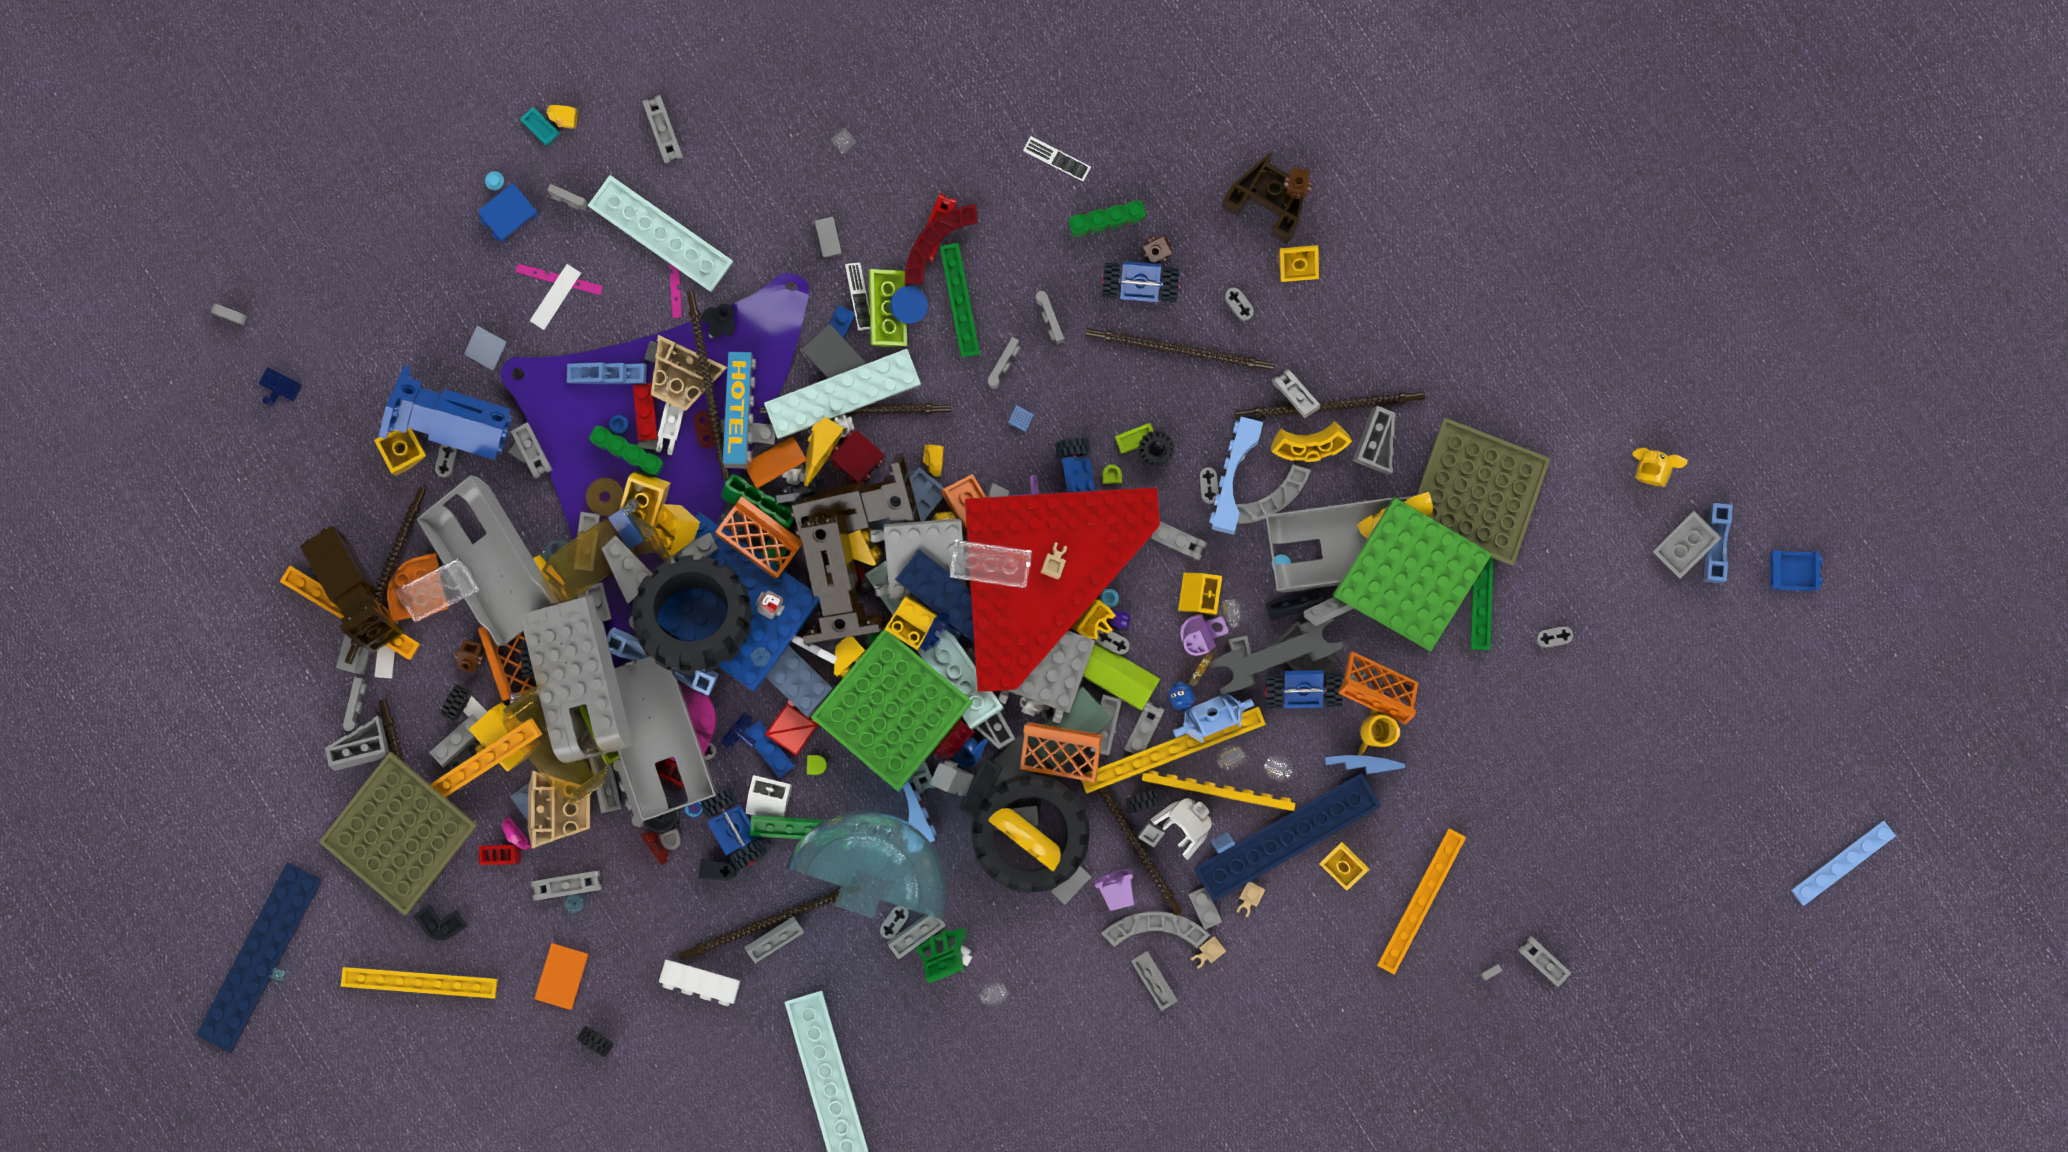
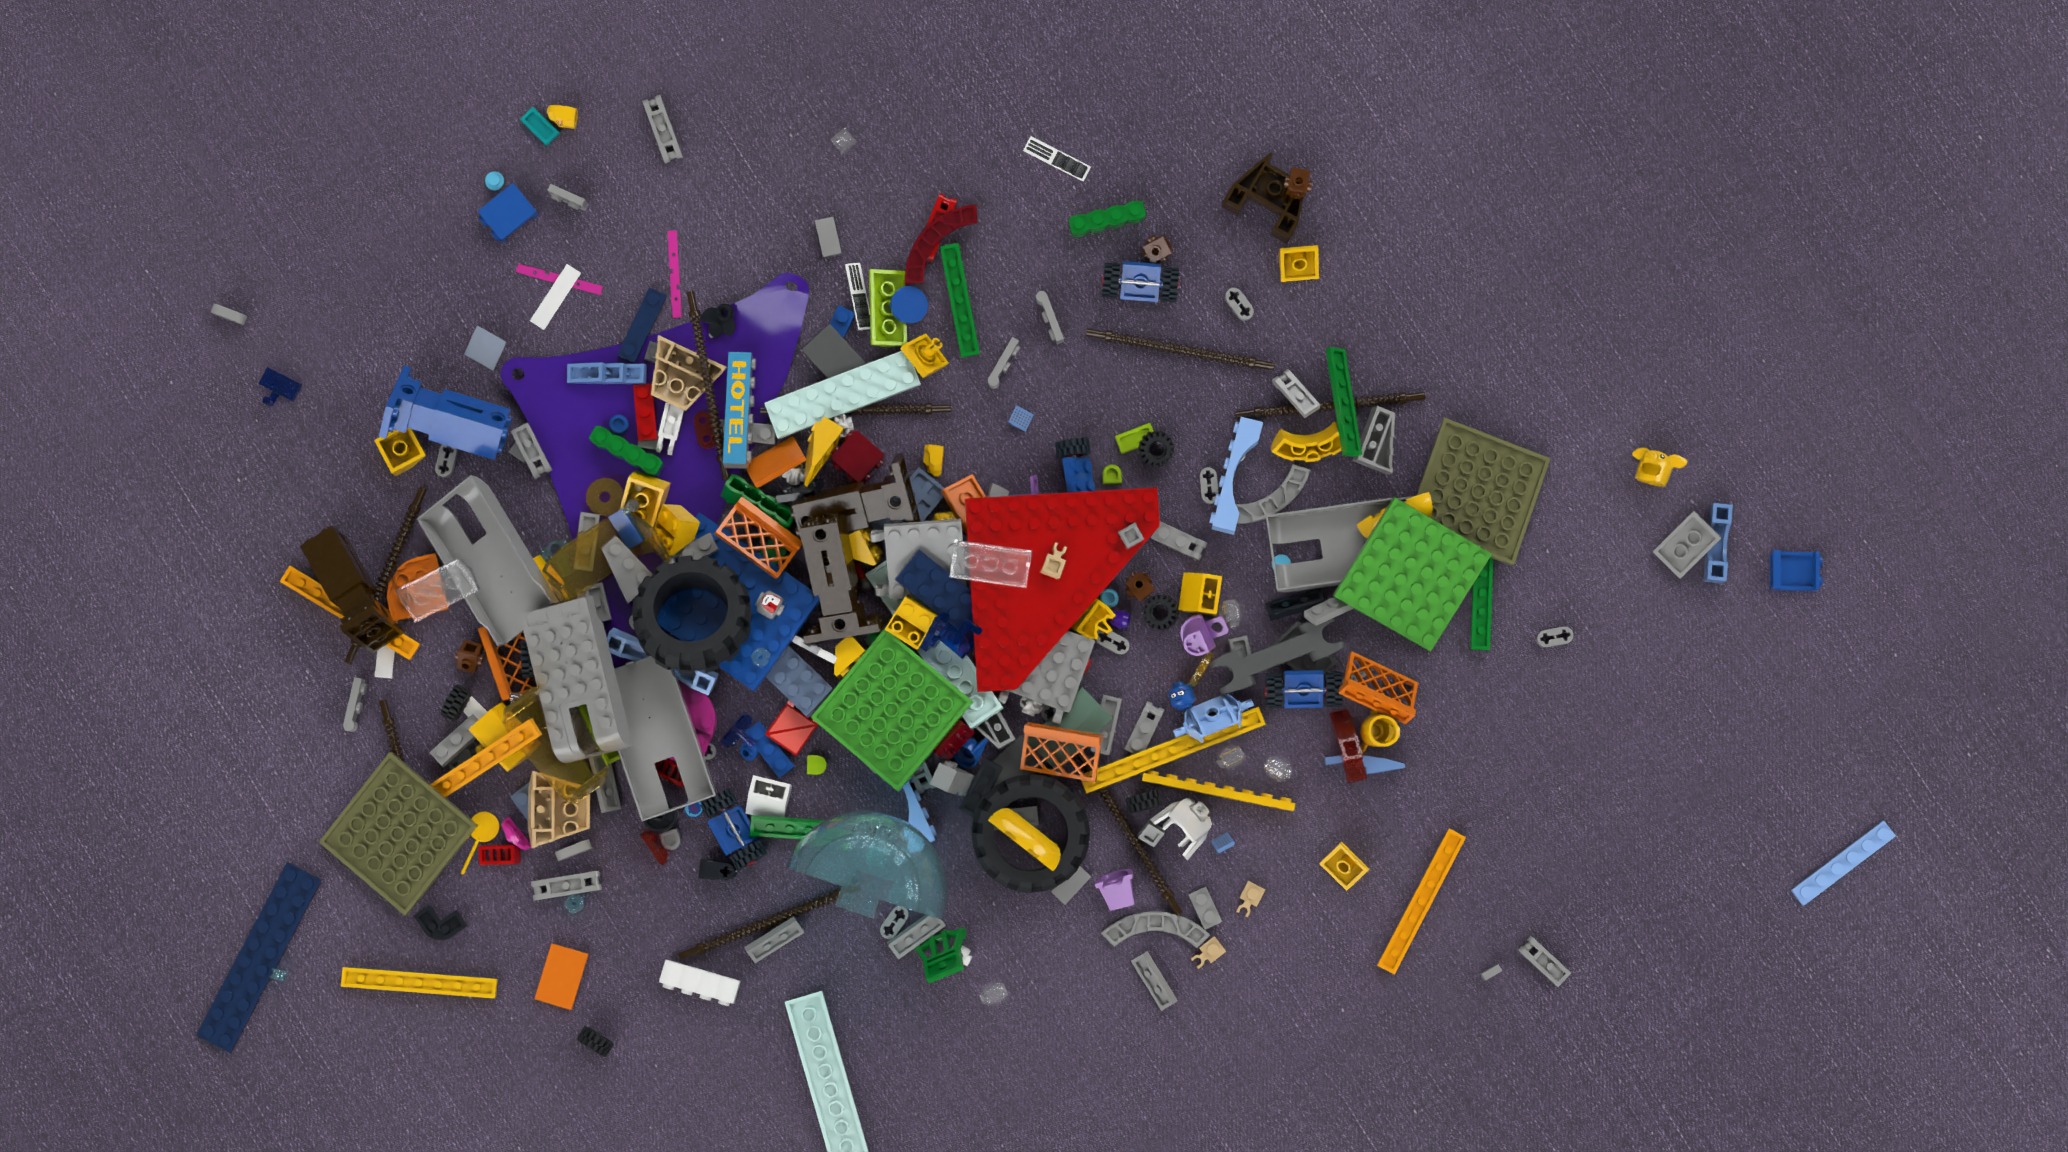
(359, 747): light grey wedge -> none
(360, 660): light grey plate -> none
(486, 831): none -> yellow piece
(573, 850): none -> light grey beam
(630, 802): light grey plate -> none
(642, 325): none -> dark blue plate
(660, 233): light aqua plate -> none
(749, 753): none -> blue plate
(925, 355): none -> yellow plate
(956, 639): none -> clear blue plate
(1120, 676): lime slope -> none
(1131, 535): none -> light grey tile
(1139, 593): none -> reddish brown brick
(1171, 615): none -> black tyre
(1287, 837): dark blue plate -> none
(1343, 402): none -> green plate
(1348, 746): none -> clear red slope

